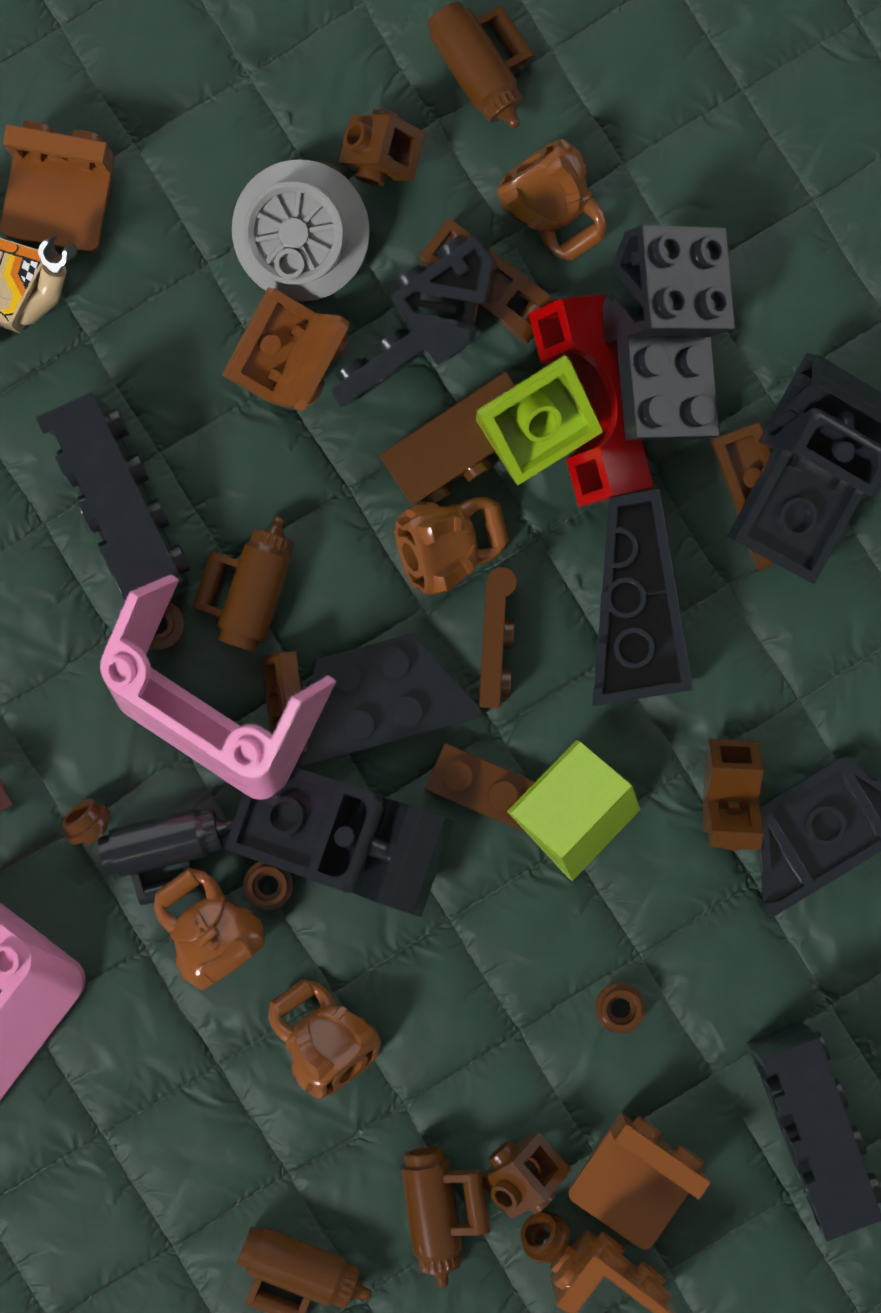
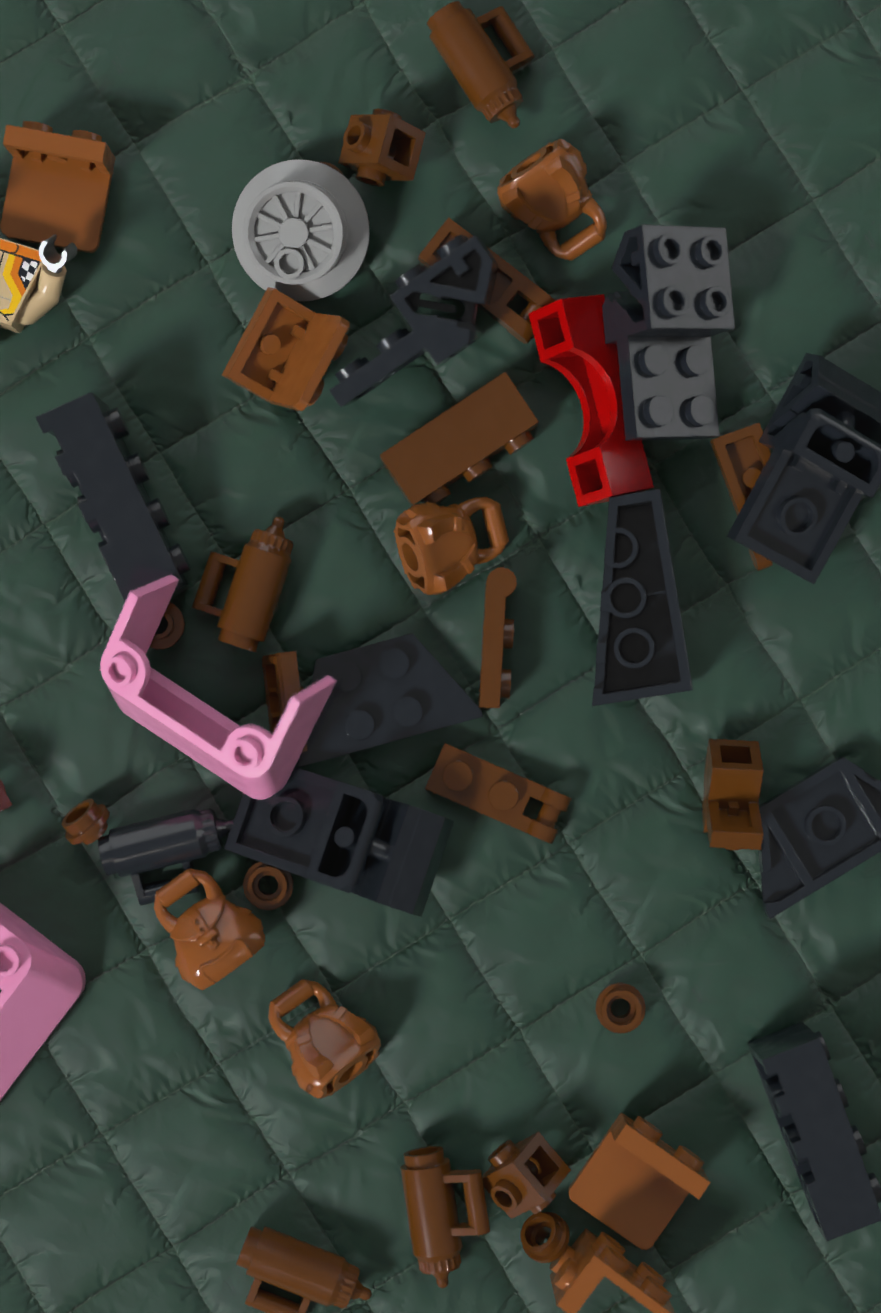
(539, 421): lime slope -> none
(576, 809): lime slope -> none

